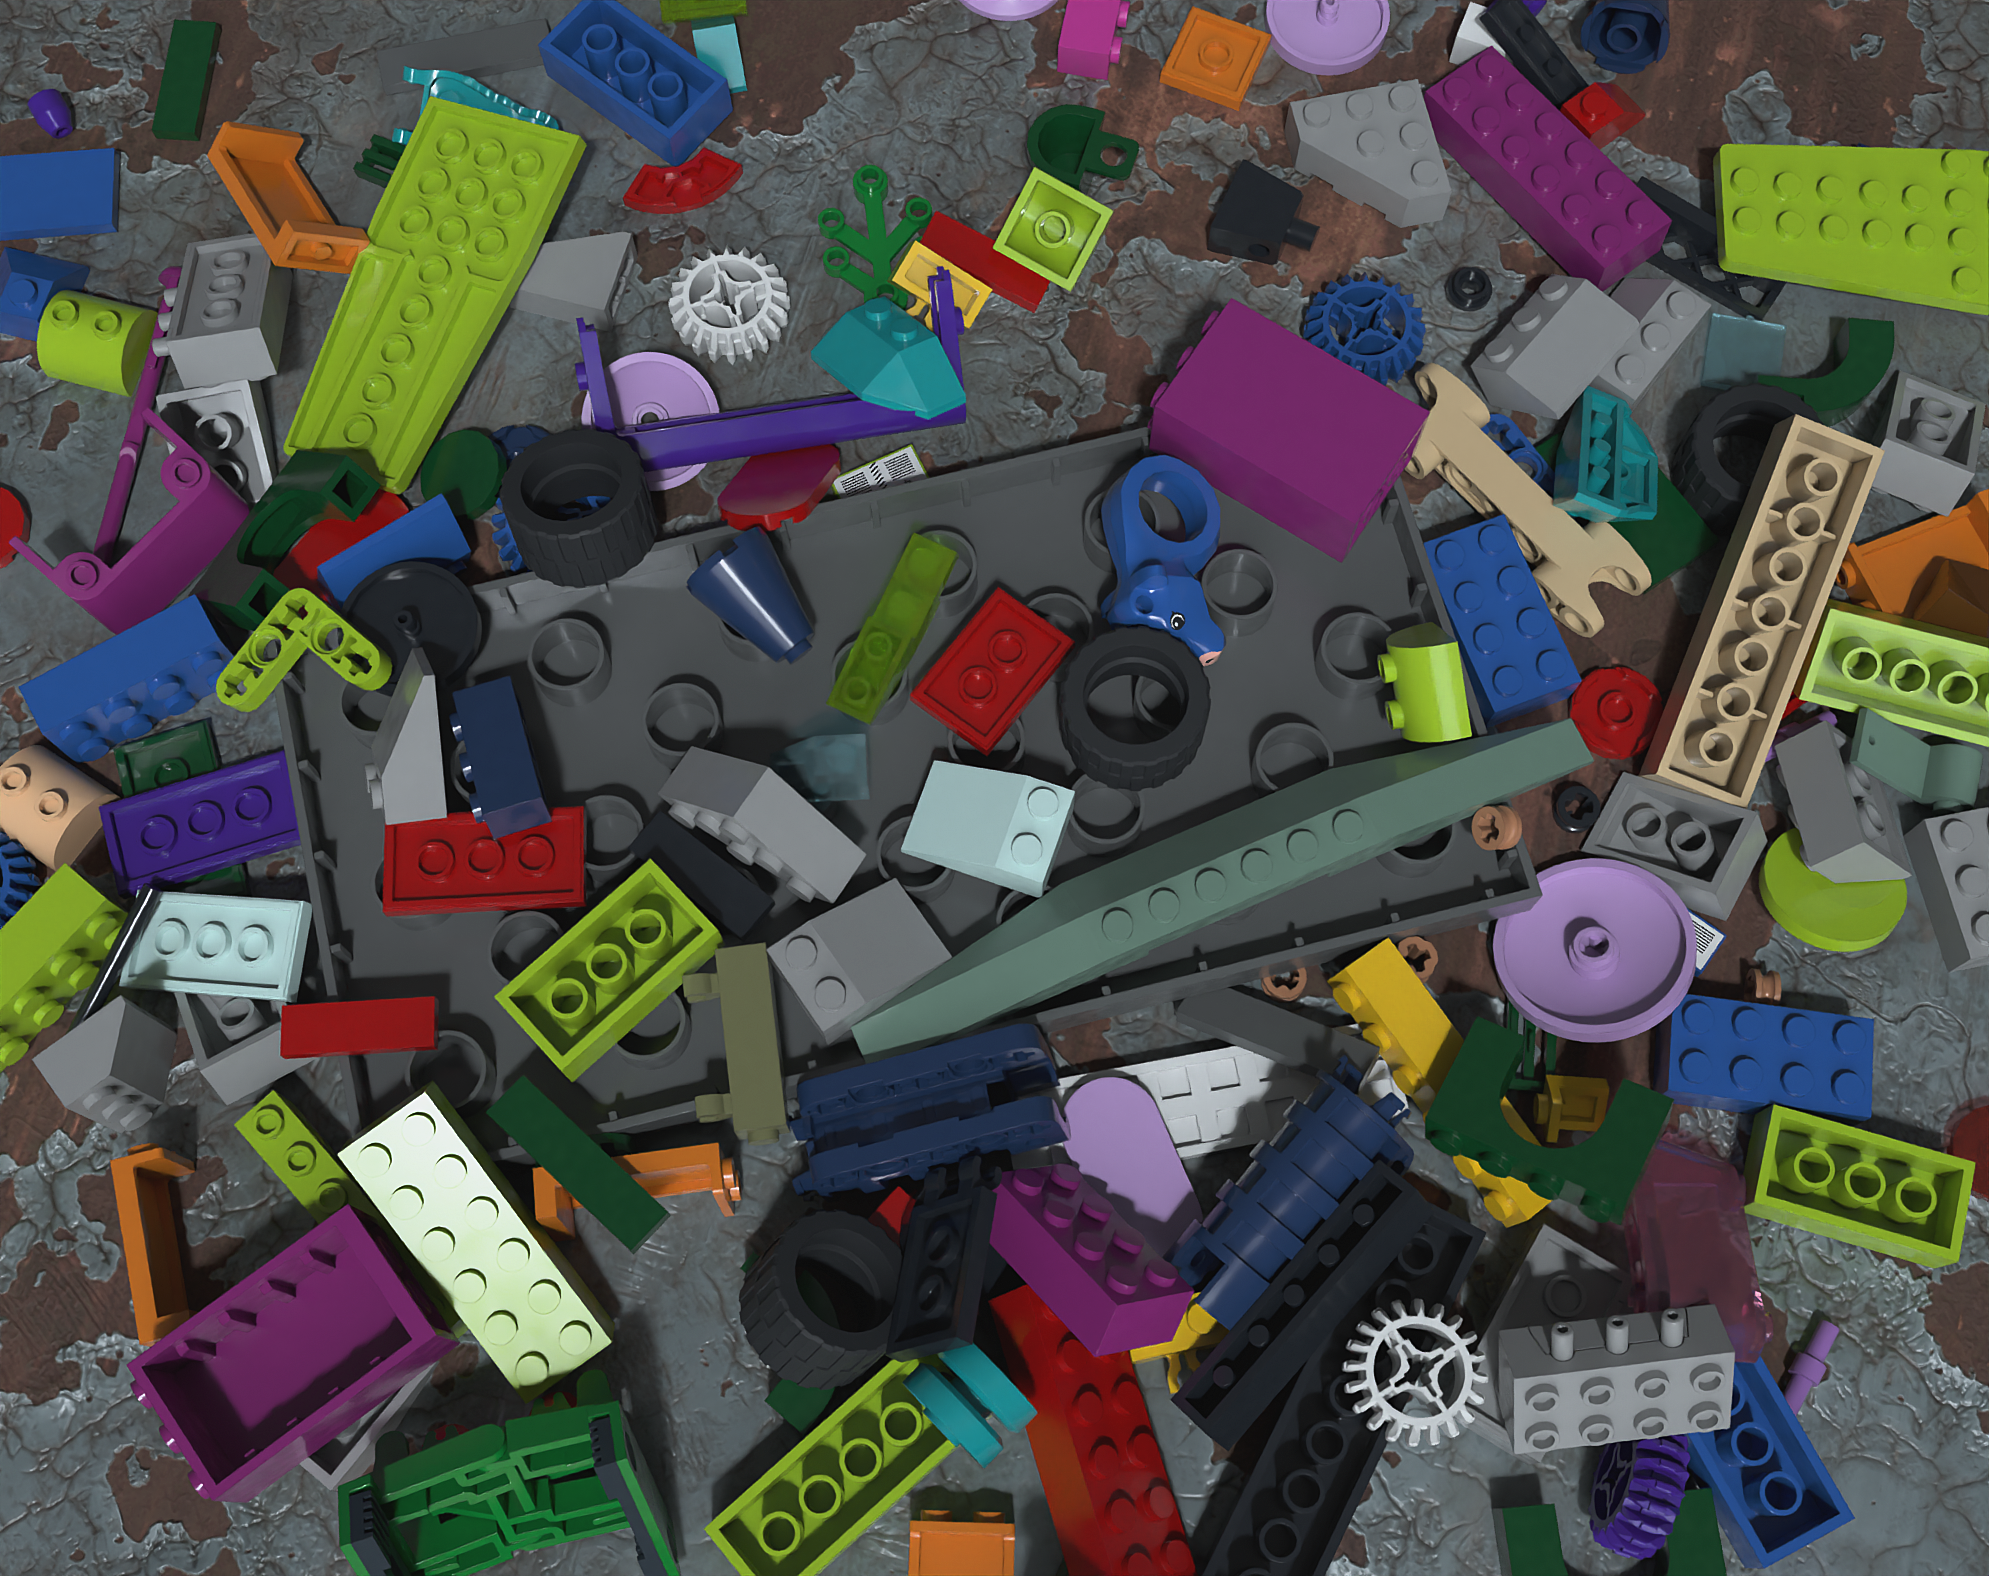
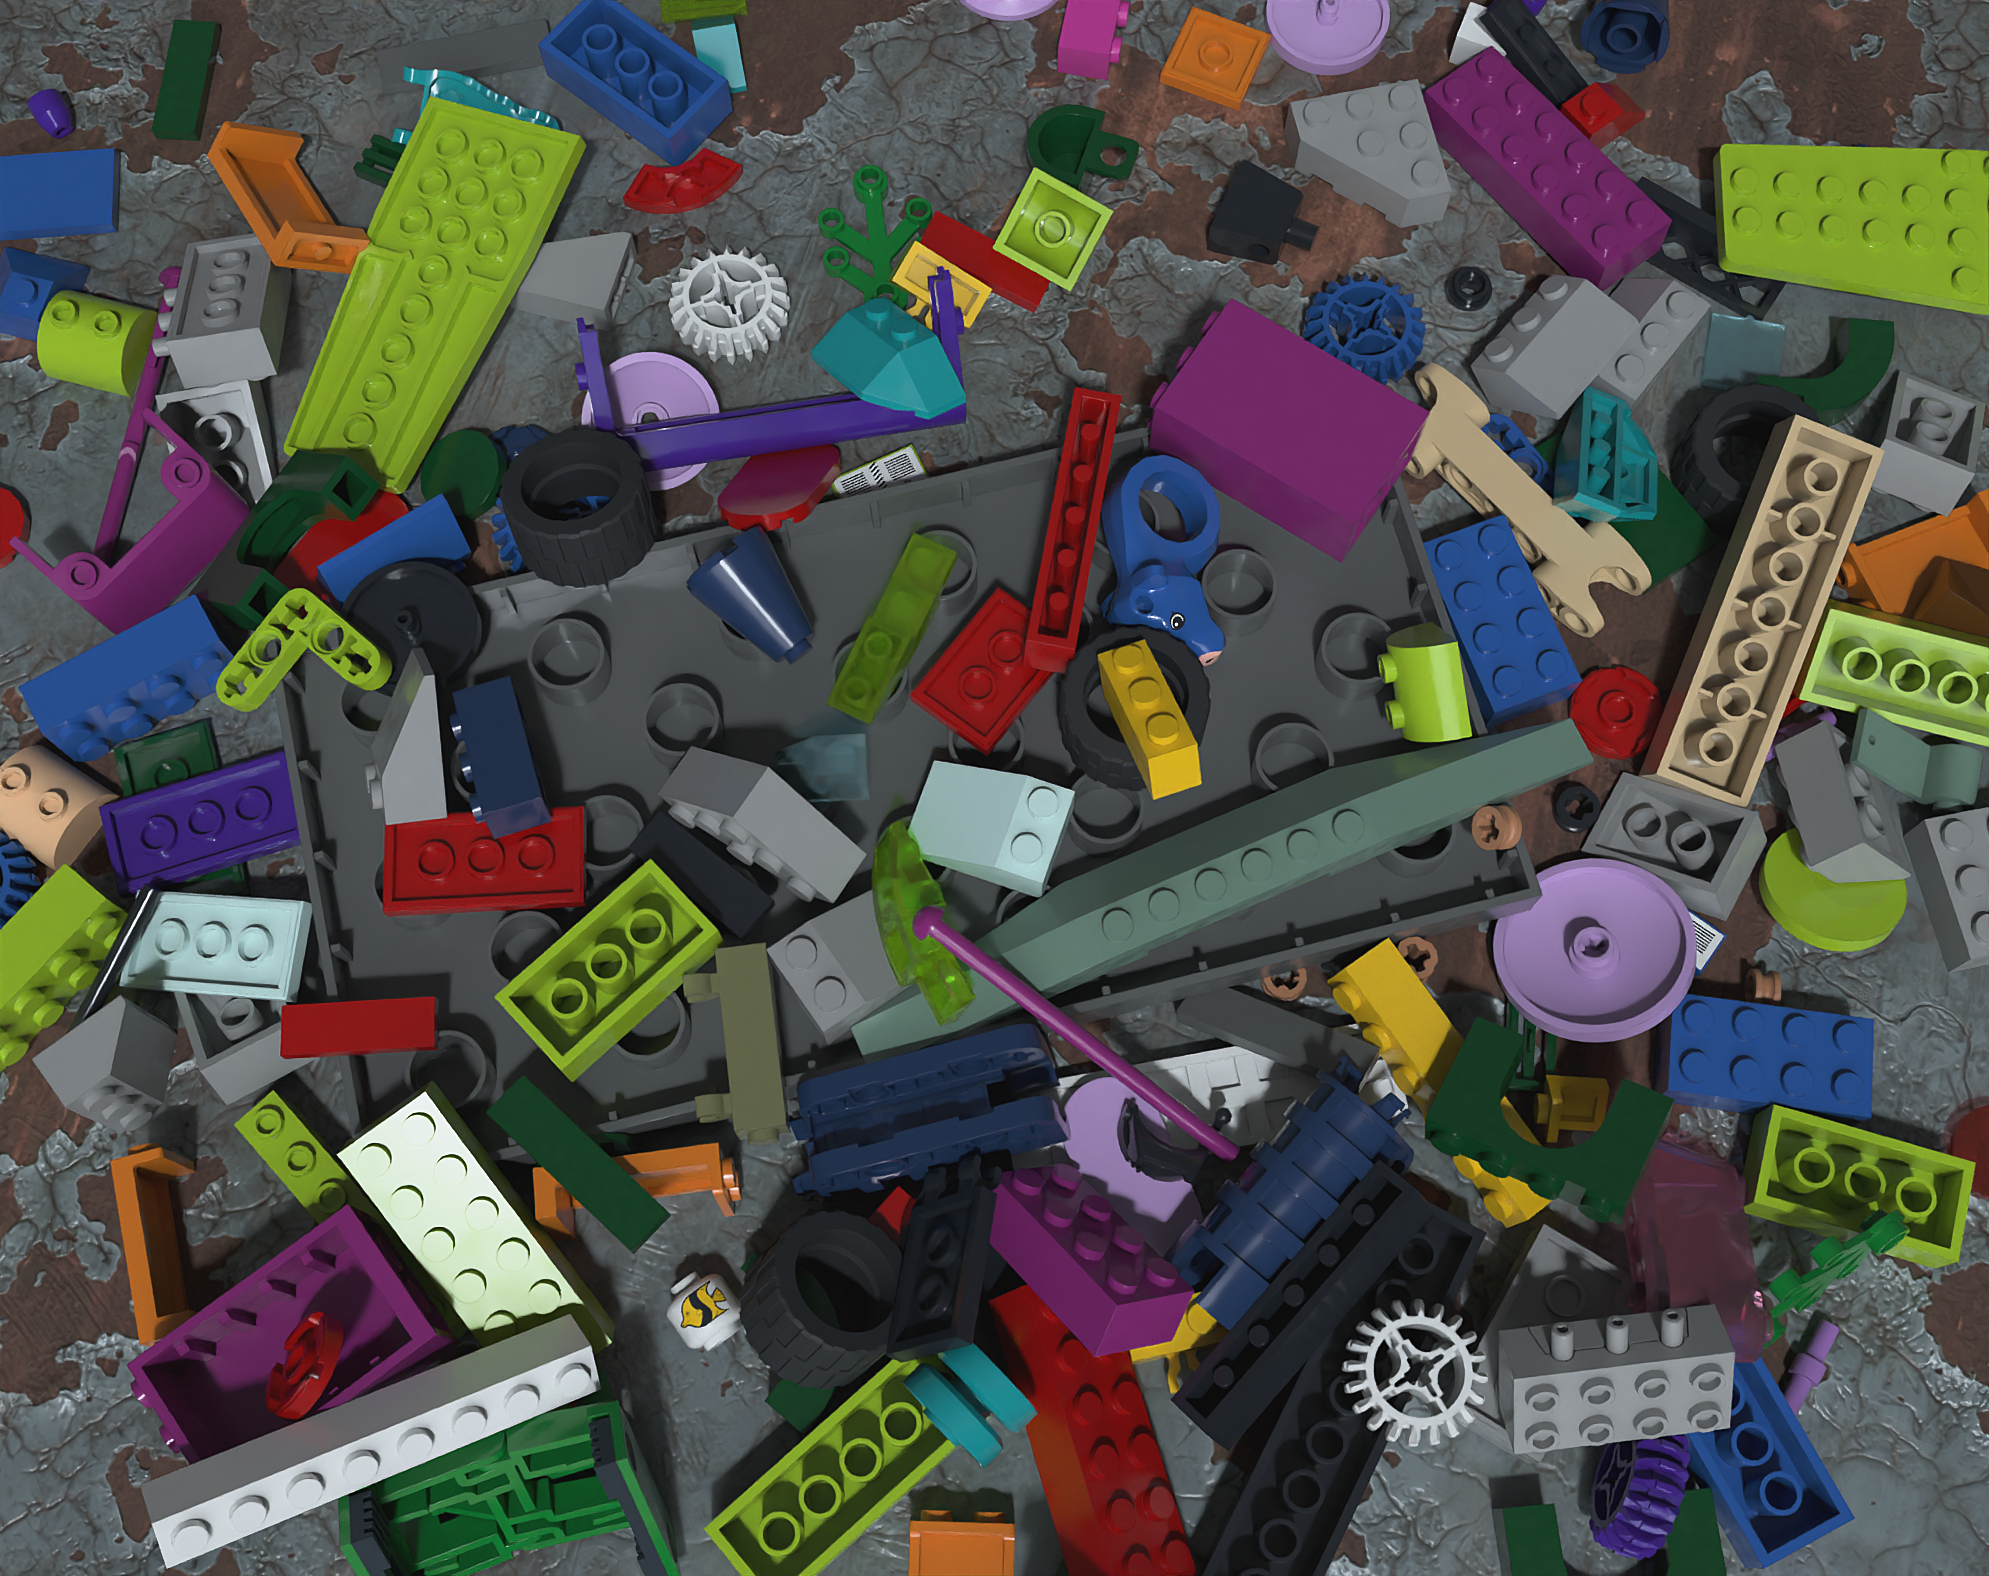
(308, 1367): none -> red tile
(368, 1439): none -> white brick
(704, 1311): none -> white head
(898, 891): none -> clear neon green slope
(929, 922): none -> magenta bar
(1071, 531): none -> red brick
(1149, 719): none -> yellow brick
(1156, 1157): none -> black helmet
(1835, 1260): none -> green plant

